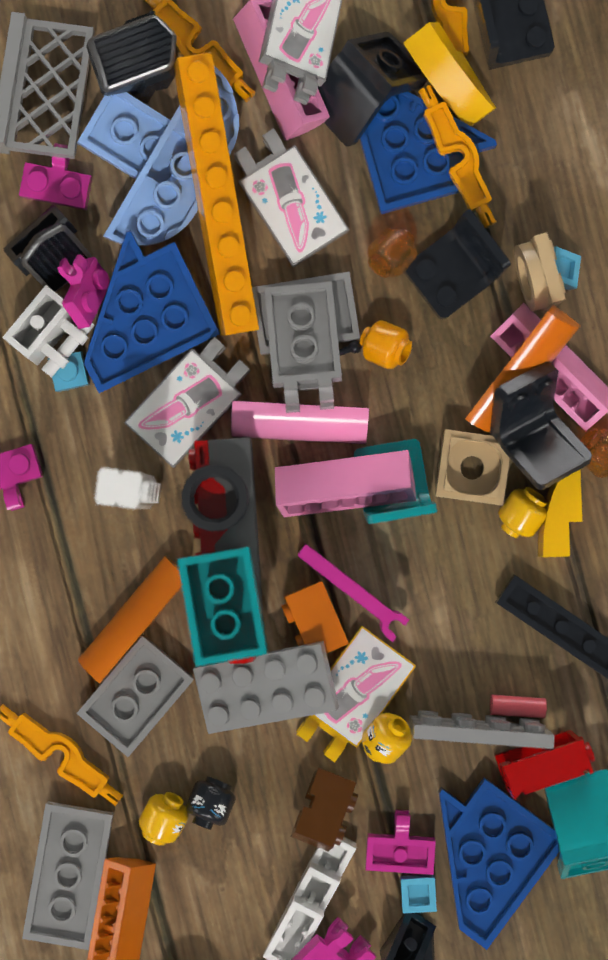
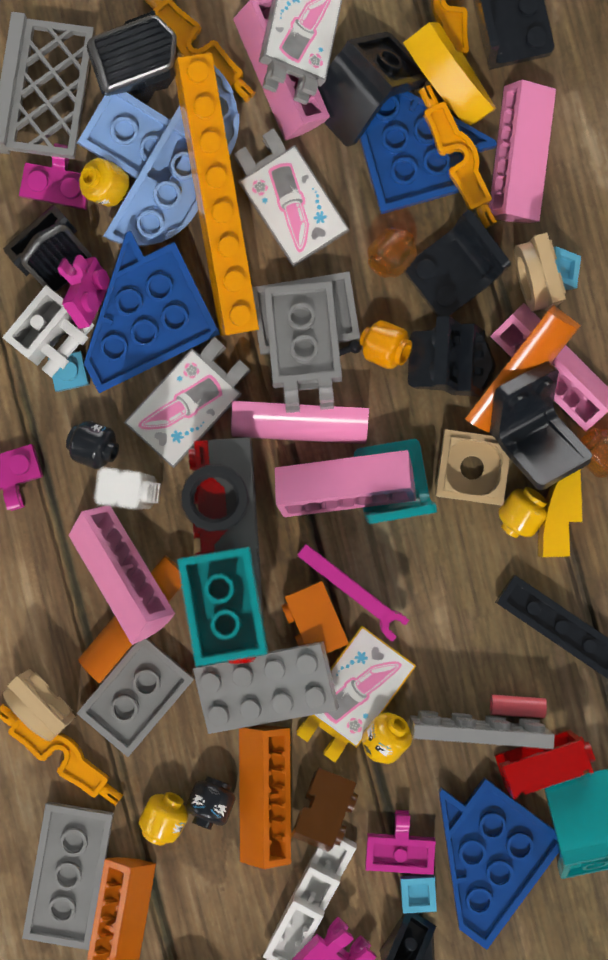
(37, 705): none -> tan piece
(92, 444): none -> black head
(104, 182): none -> yellow head
(120, 573): none -> bright pink brick
(265, 796): none -> orange brick
(451, 358): none -> black piece
(522, 152): none -> bright pink brick

